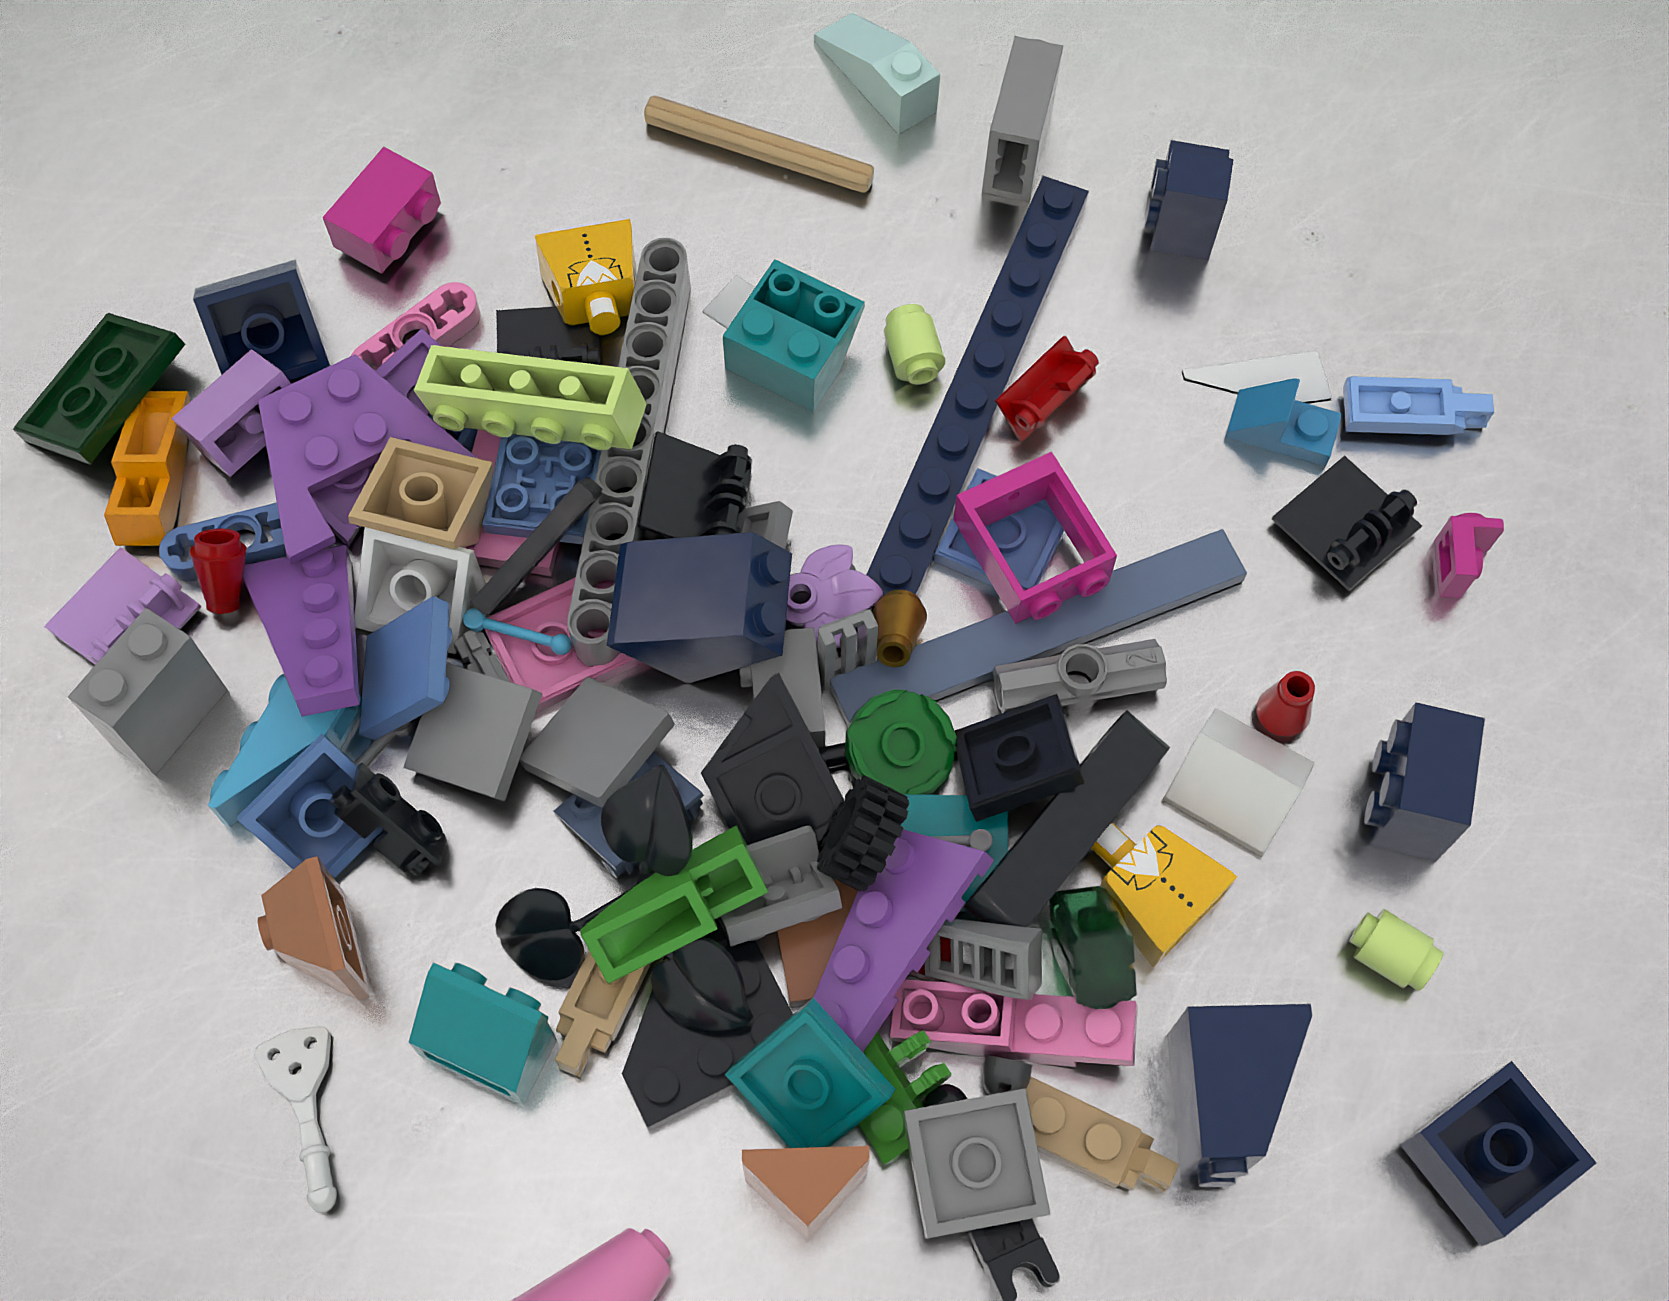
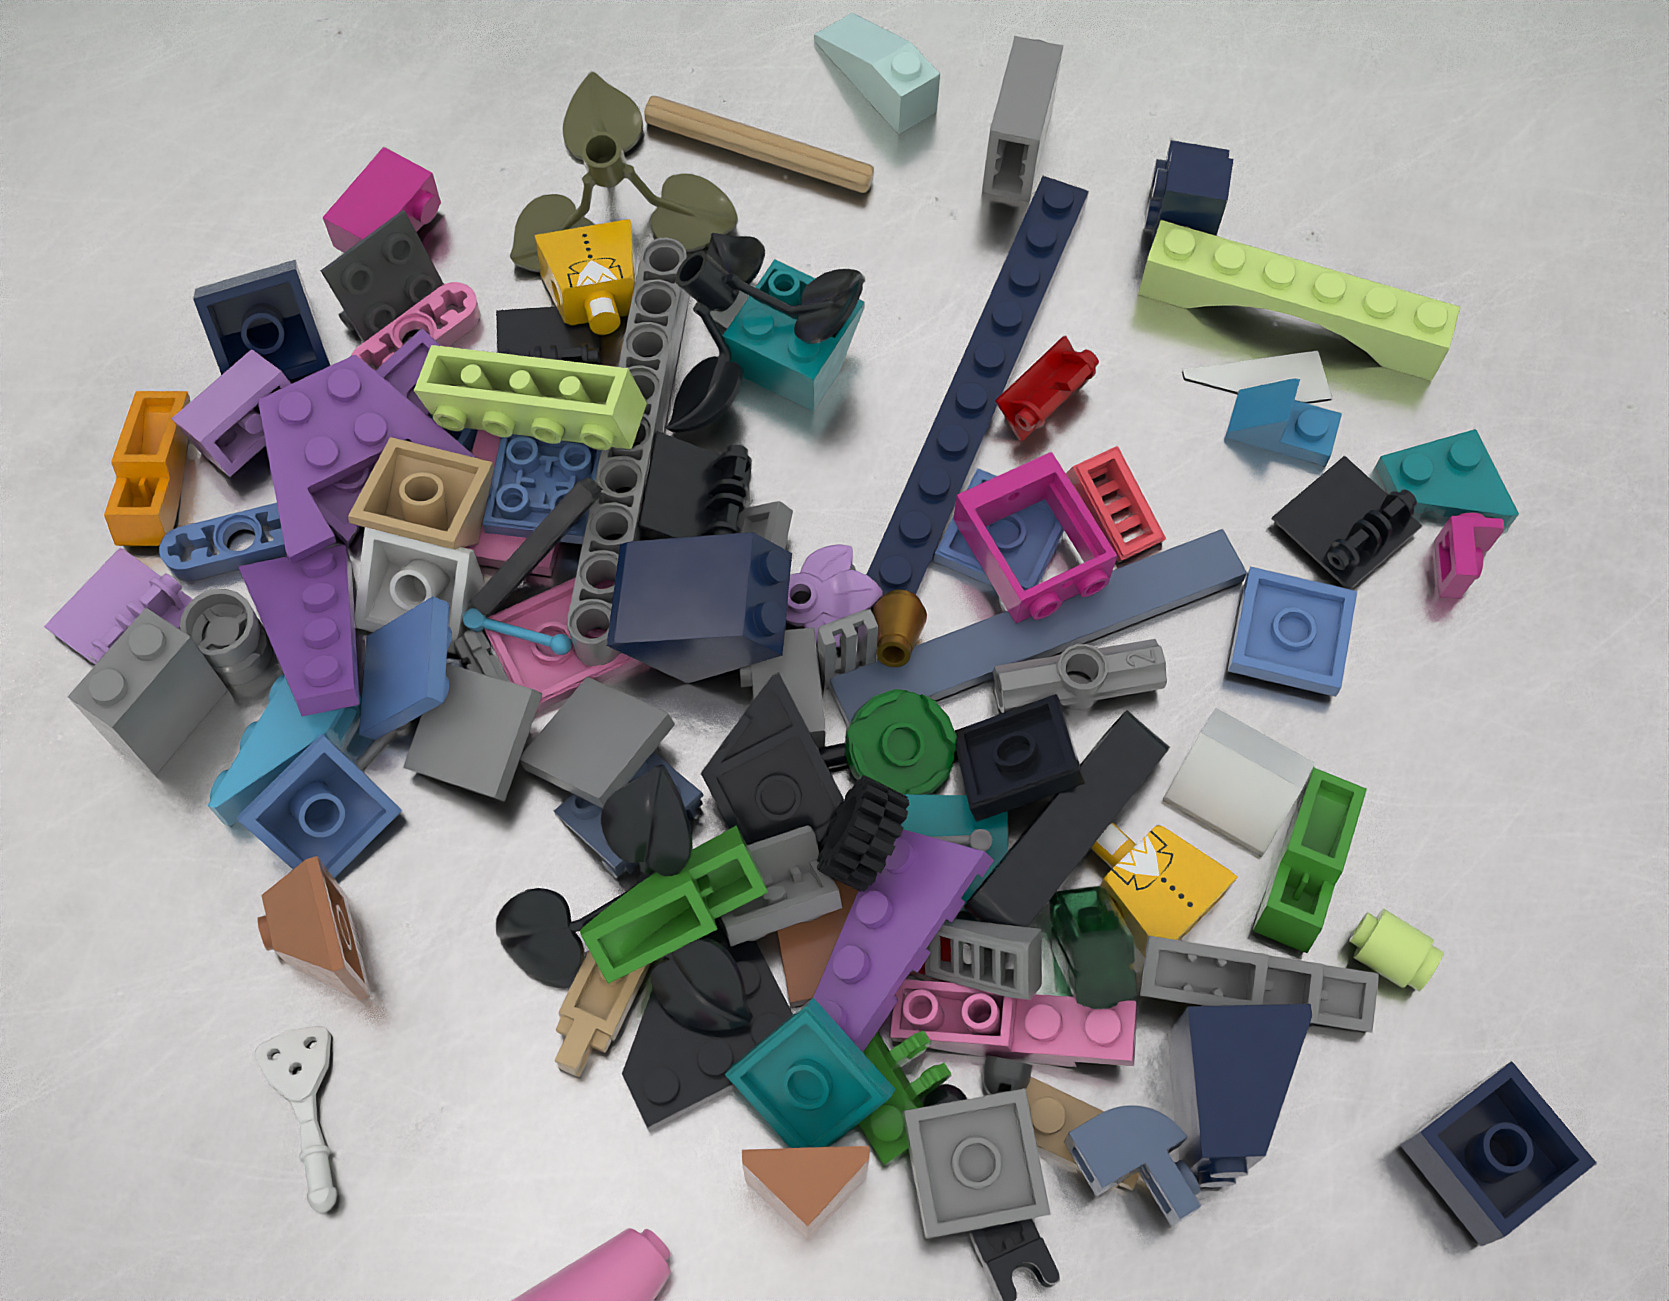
(99, 387): dark green tile -> none
(219, 568): red cone -> none
(228, 635): none -> light grey wheel
(382, 277): none -> dark grey hinge
(410, 835): black hinge -> none
(482, 1032): teal slope -> none
(598, 130): none -> olive plant
(715, 283): none -> black plant
(913, 344): yellowish green brick -> none
(1121, 480): none -> coral slope
(1131, 1142): none -> sand blue brick
(1238, 977): none -> light grey slope
(1287, 705): red cone -> none
(1293, 631): none -> medium blue plate
(1310, 861): none -> bright green slope
(1388, 323): none -> yellowish green arch
(1412, 406): light blue hinge -> none
(1425, 781): dark blue brick -> none
(1449, 478): none -> teal wing

